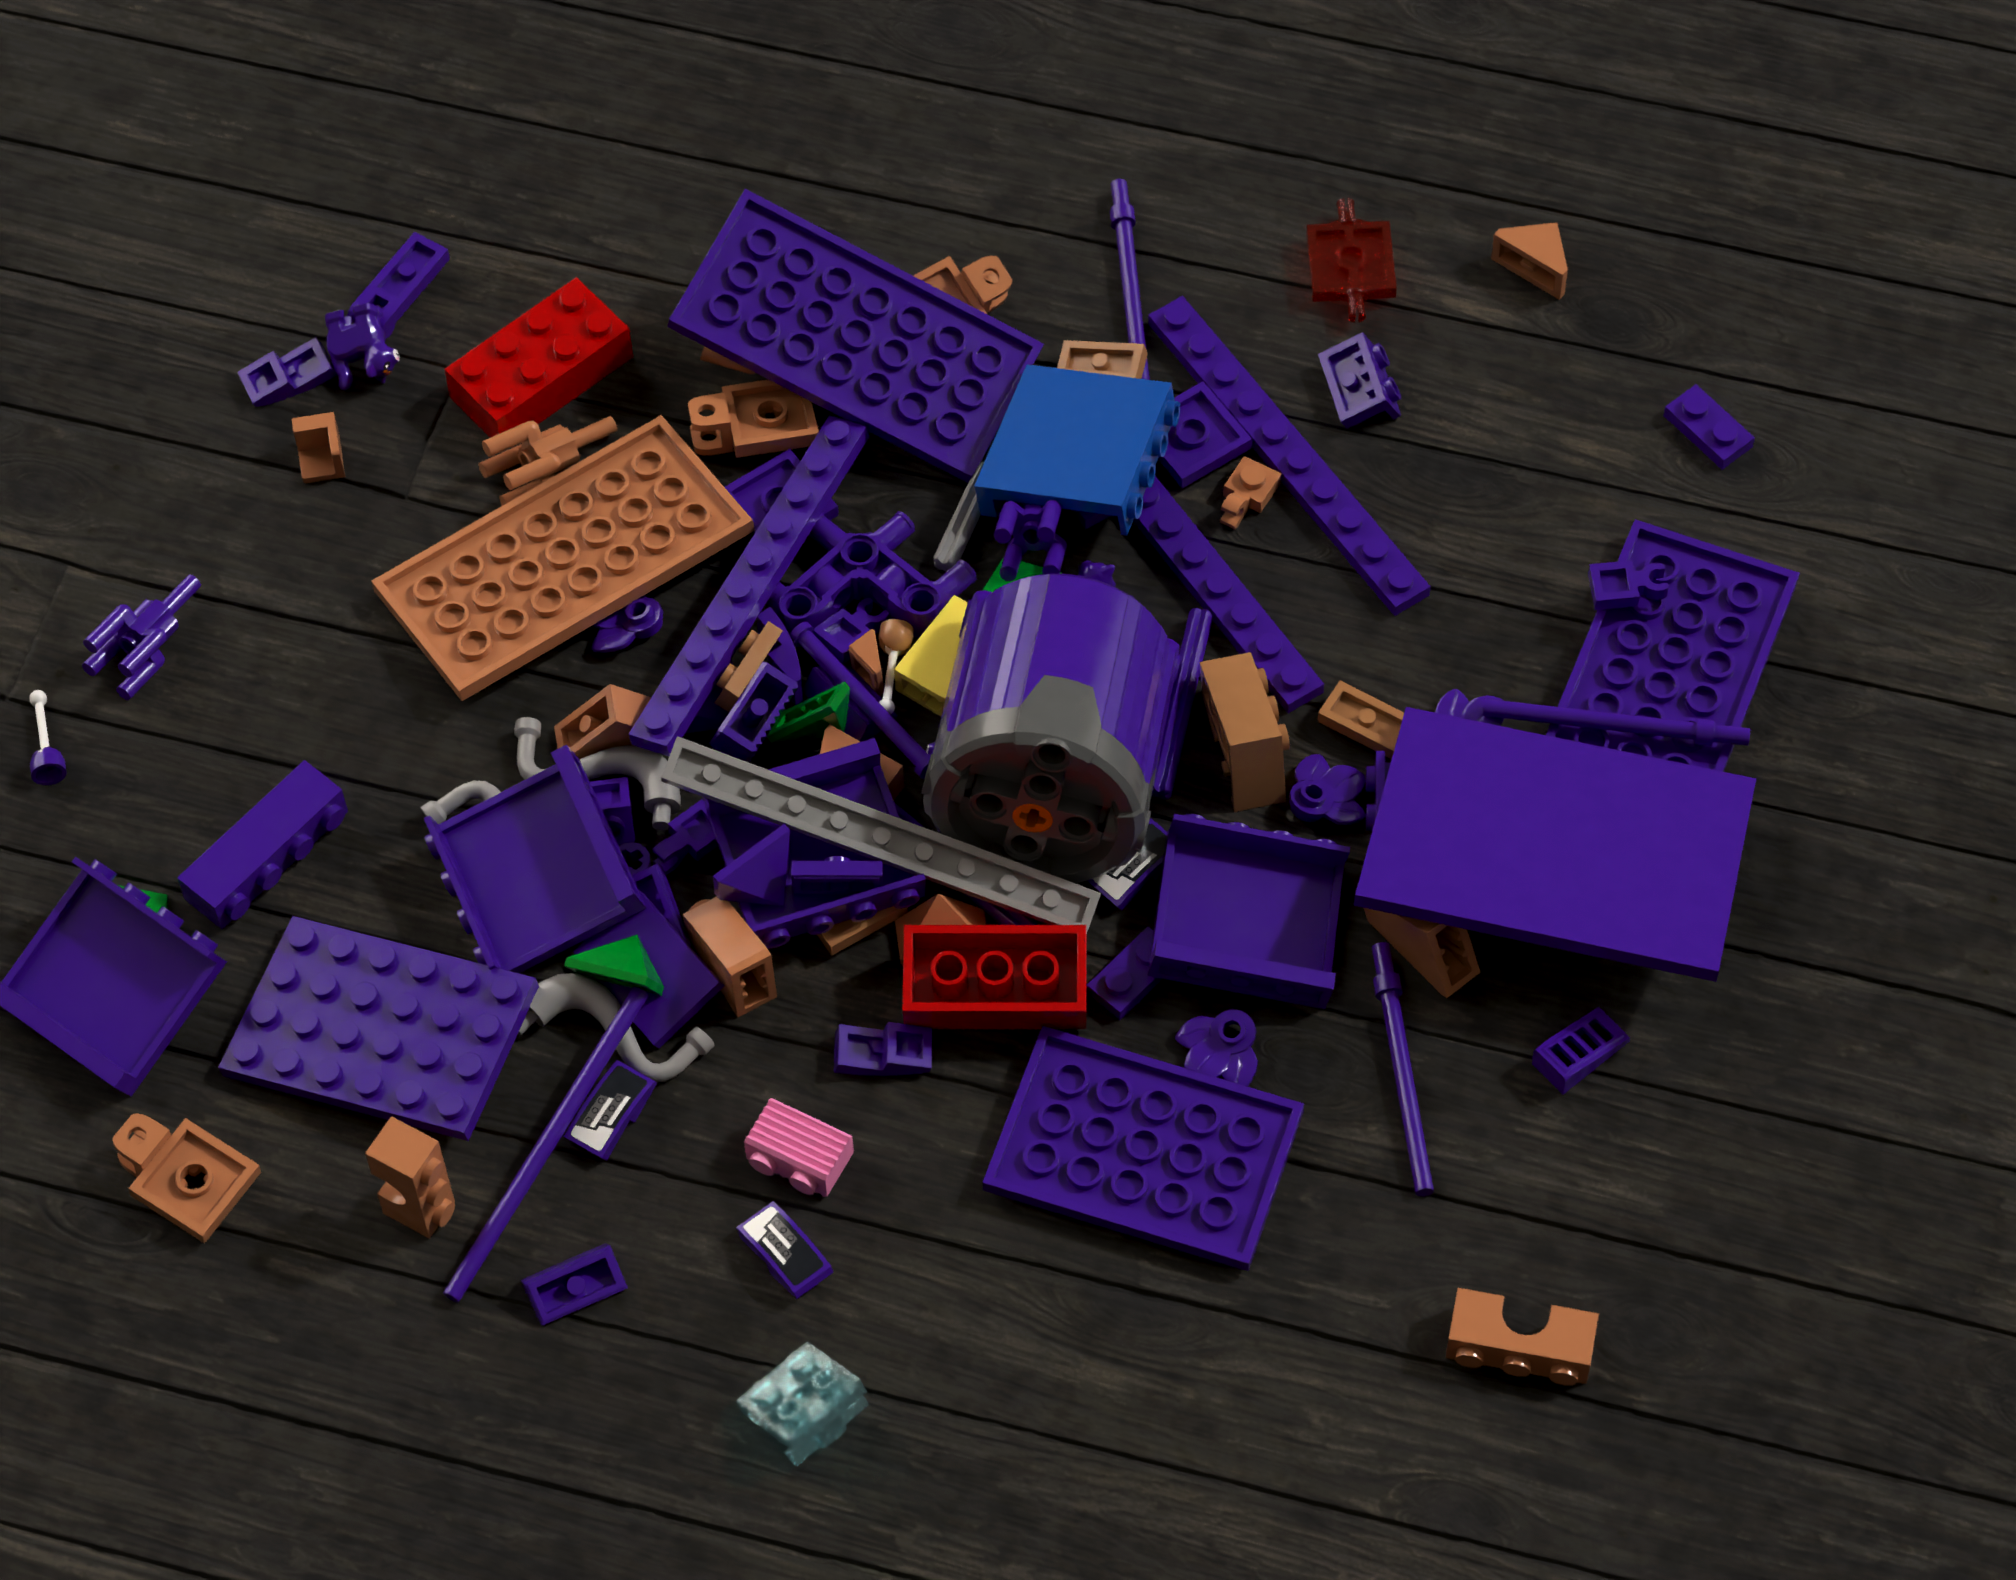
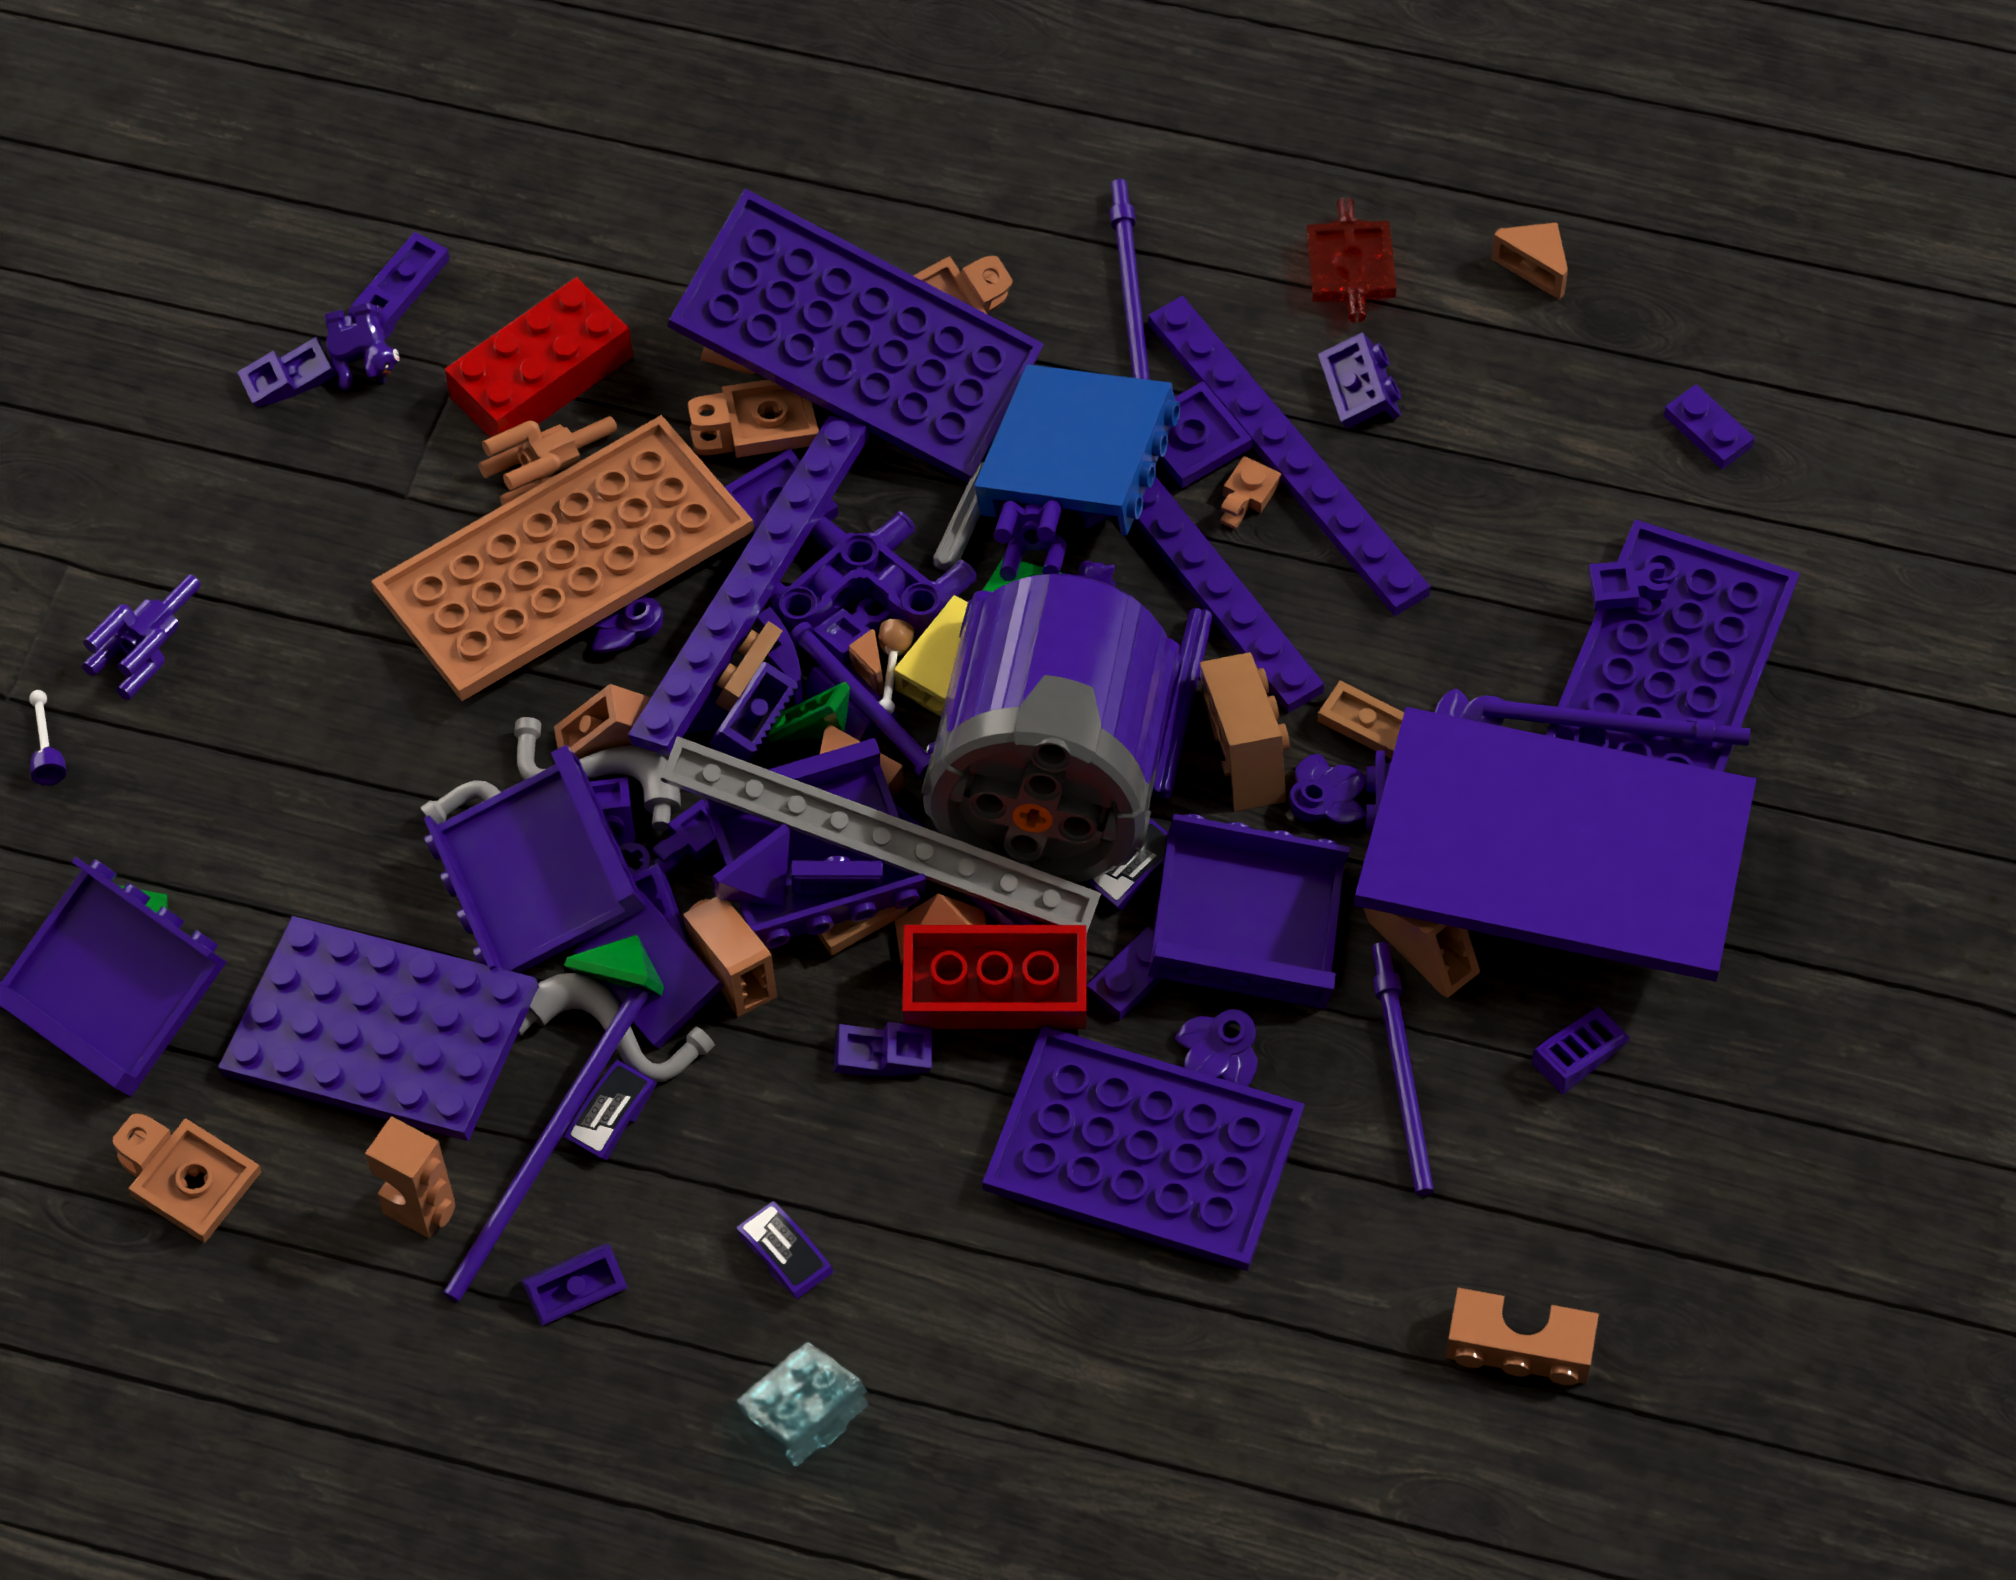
(263, 845): dark purple brick -> none
(318, 447): nougat panel -> none
(798, 1148): bright pink brick -> none
(1104, 358): medium nougat plate -> none

